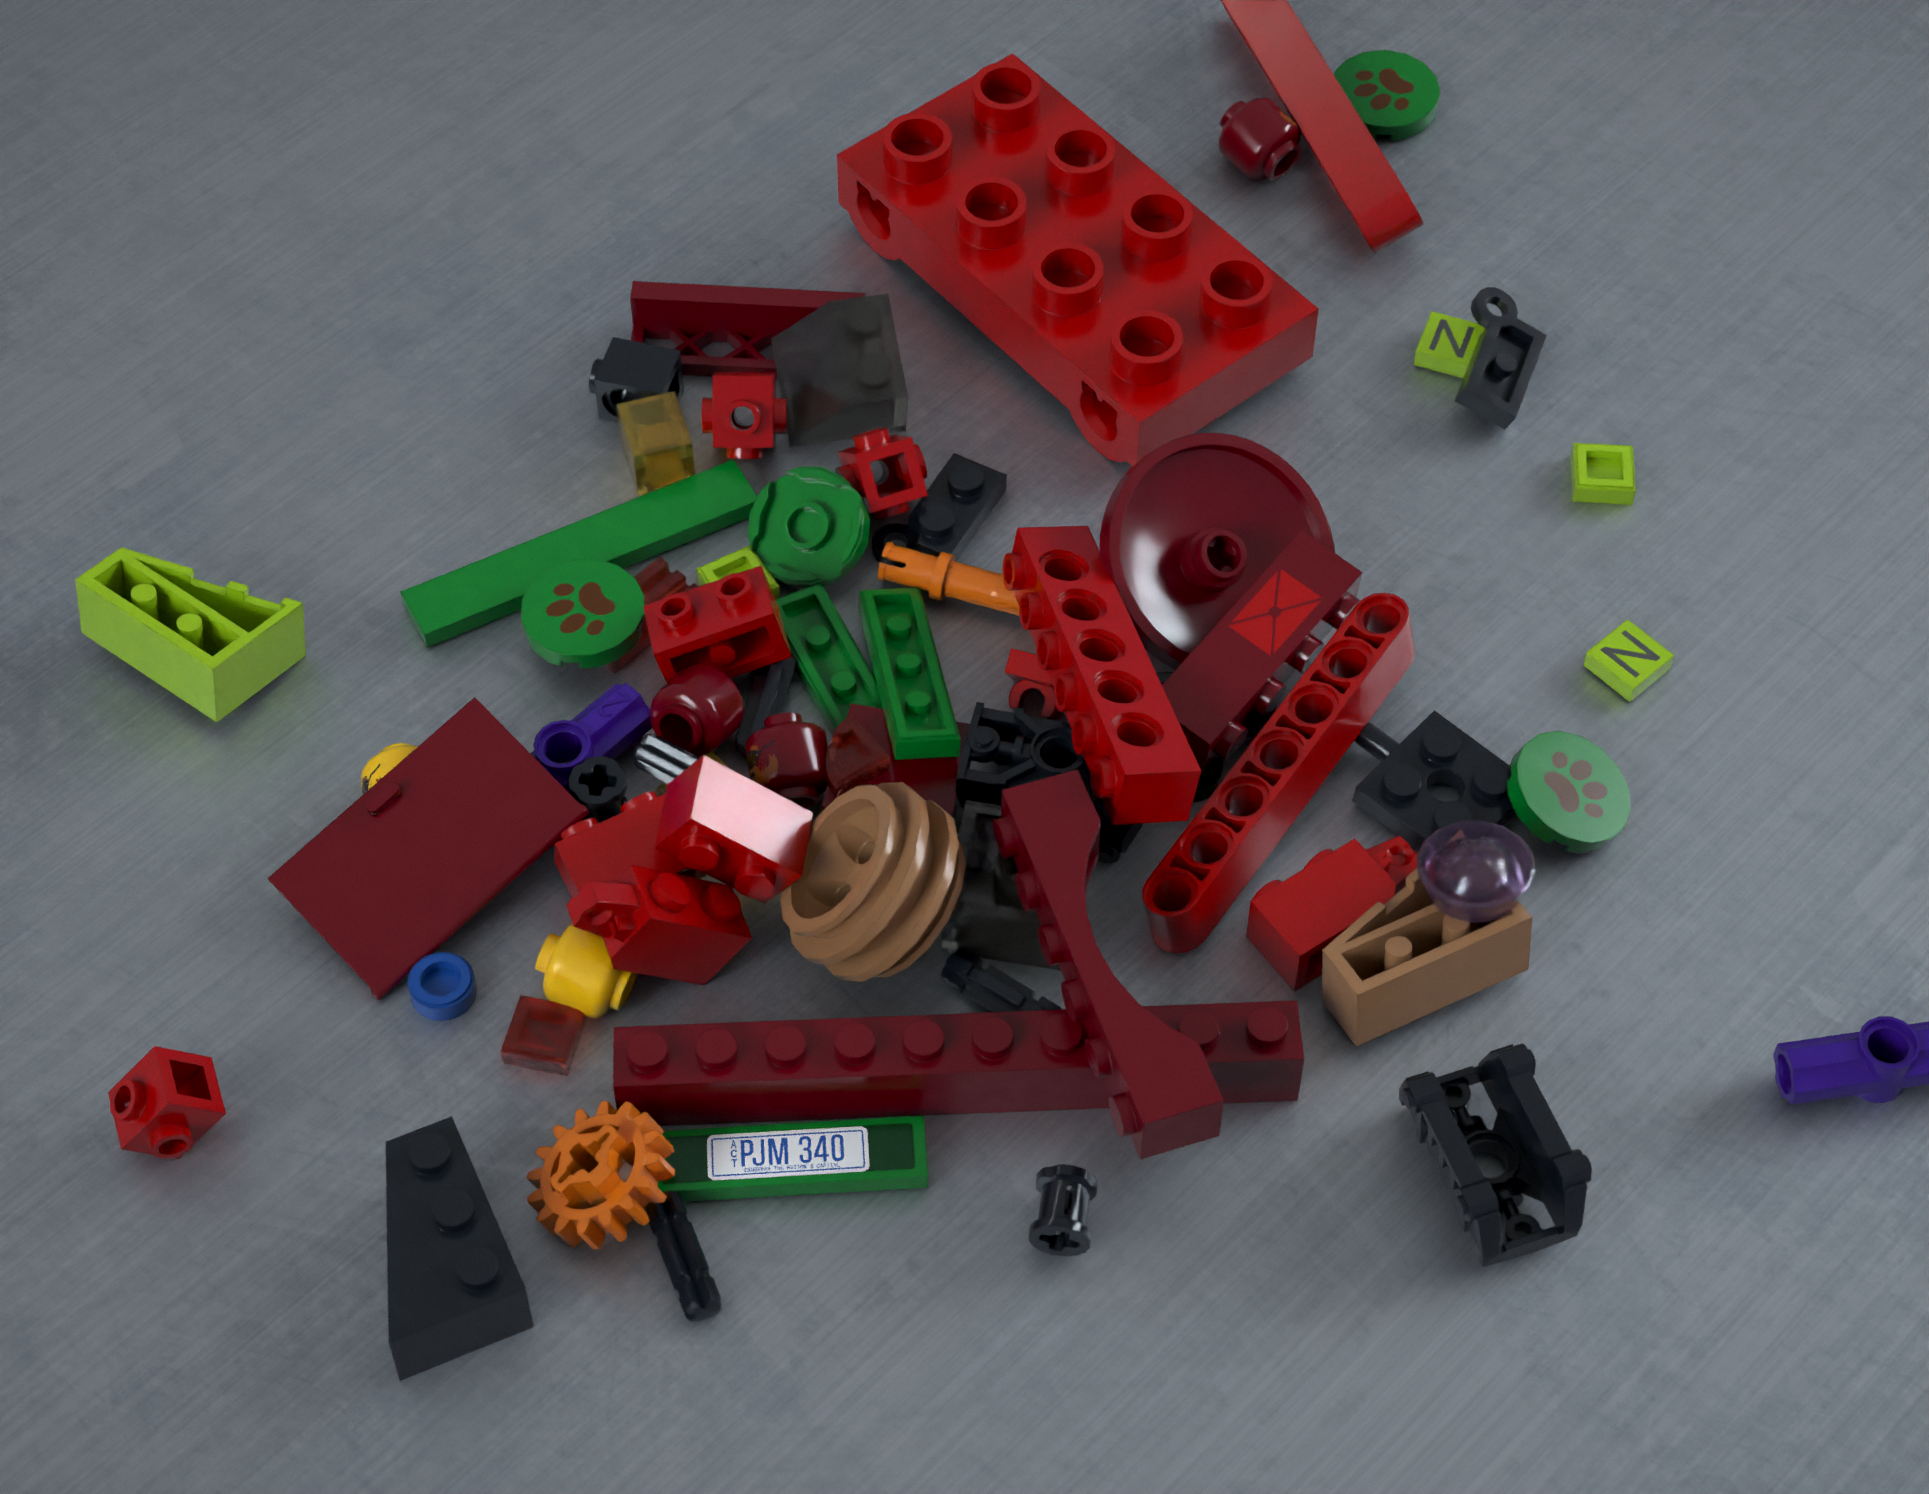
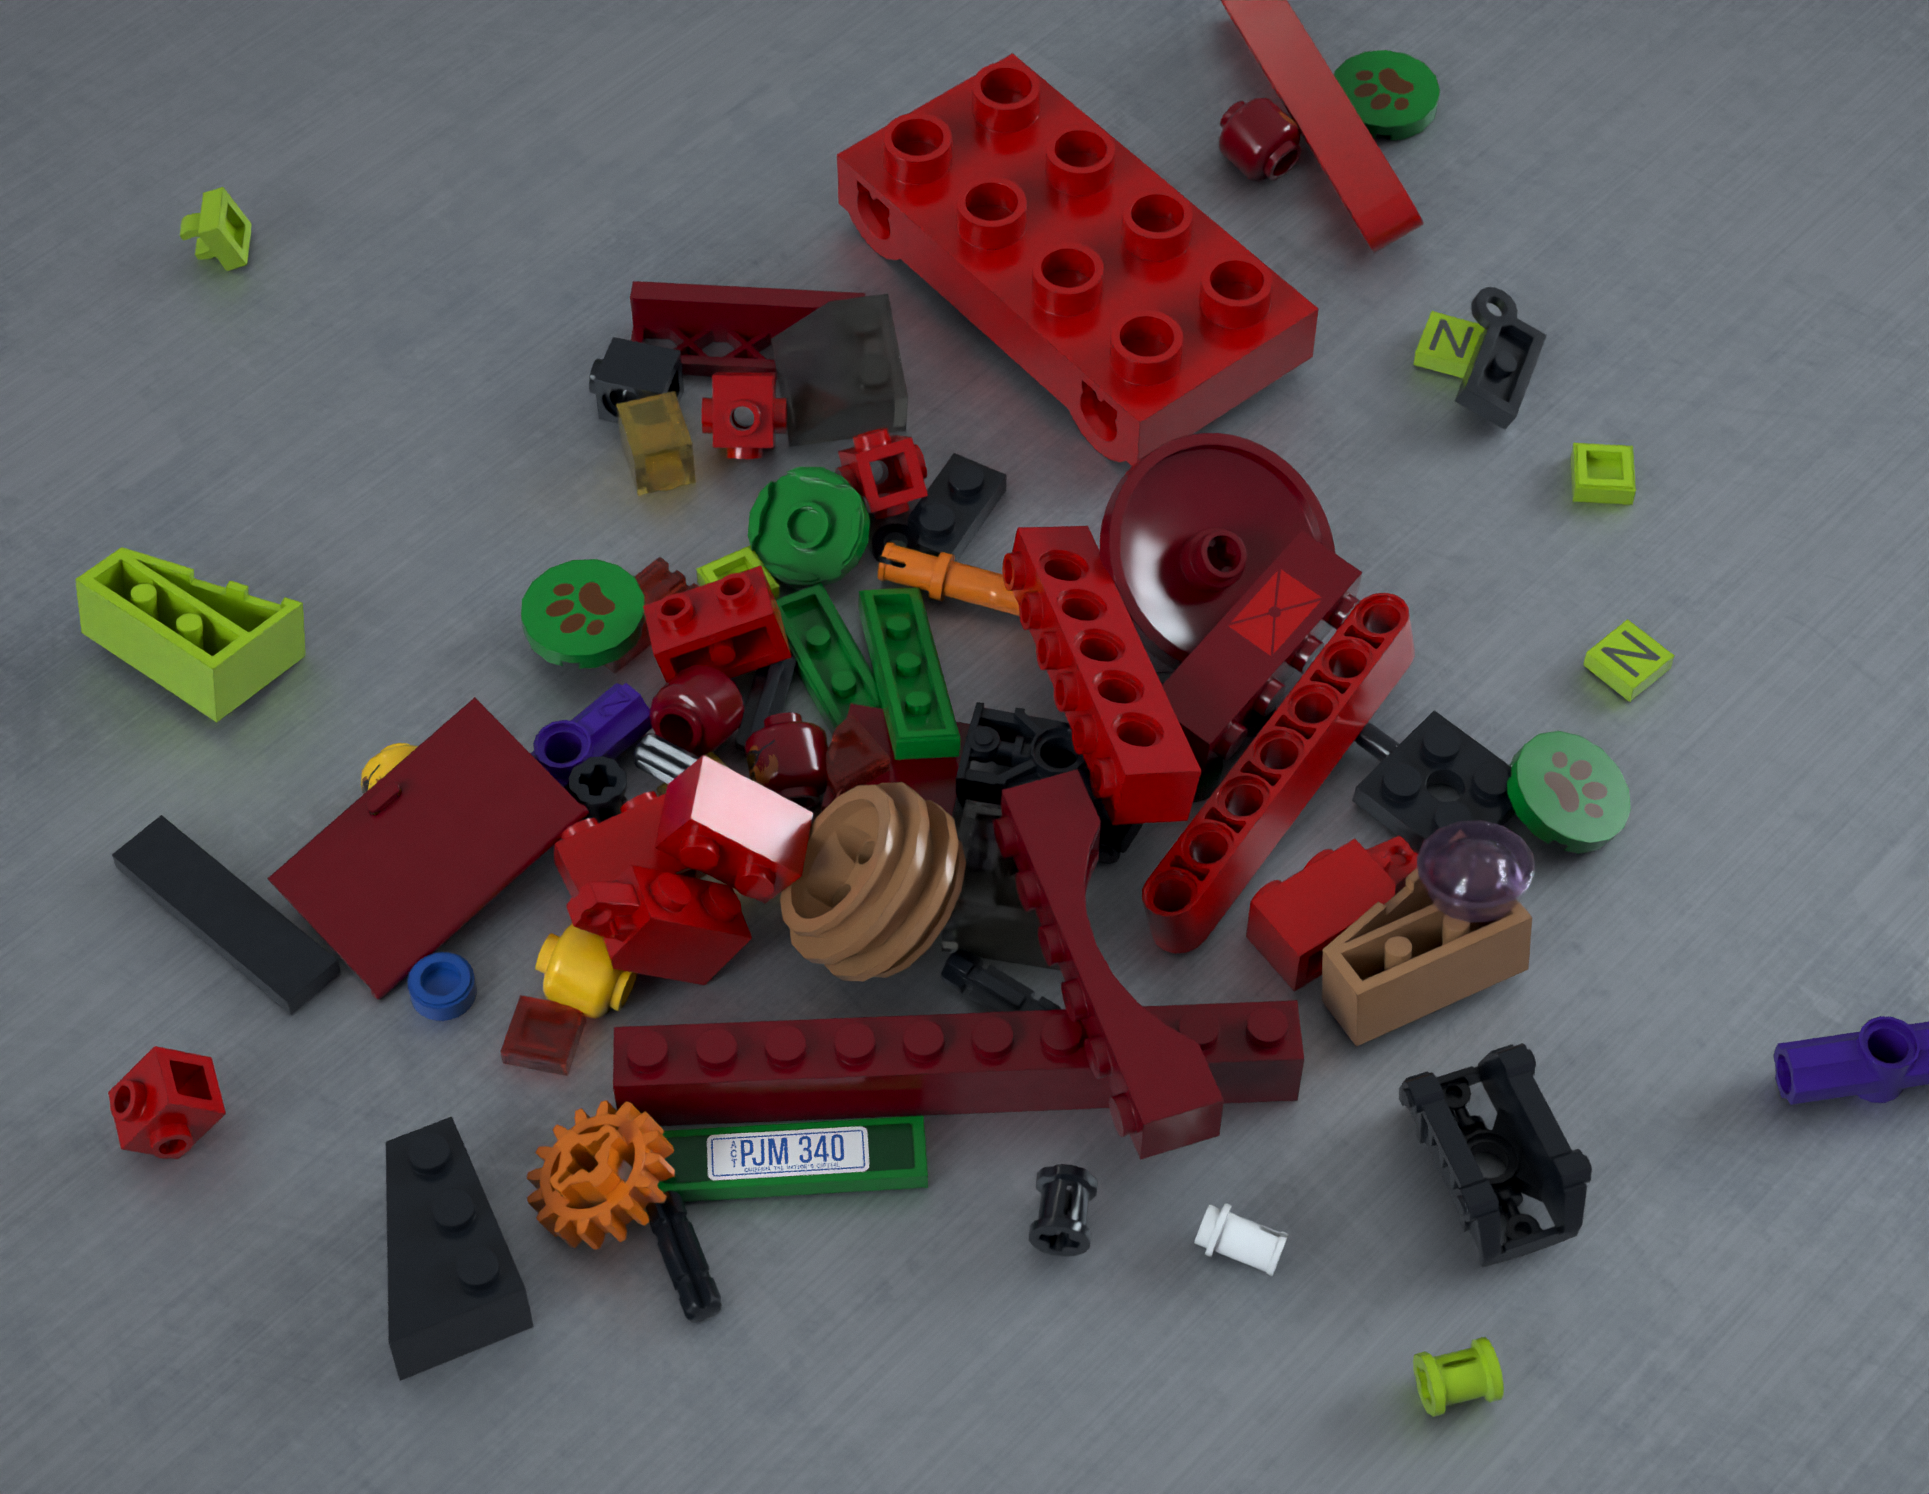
(221, 229): none -> lime tile
(226, 914): none -> black tile
(616, 535): green tile -> none
(1024, 668): red tile -> none
(1240, 1239): none -> white pin
(1458, 1376): none -> lime bush

